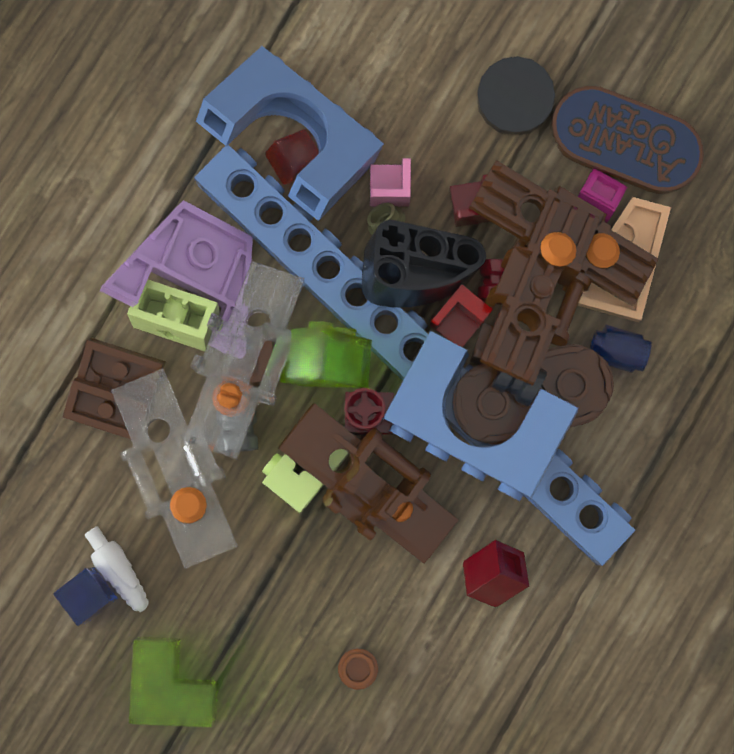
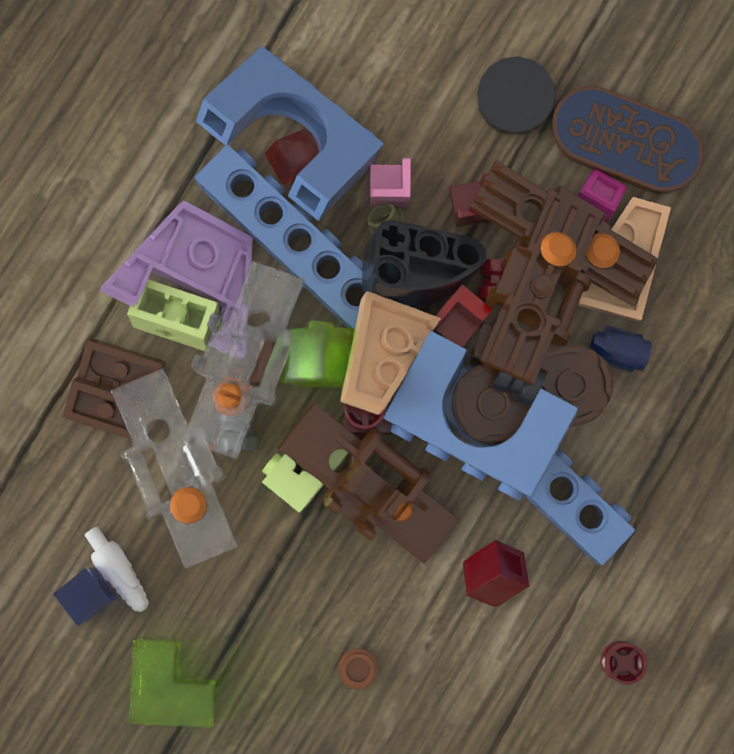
(382, 350): none -> light nougat wing
(629, 666): none -> dark red wheel

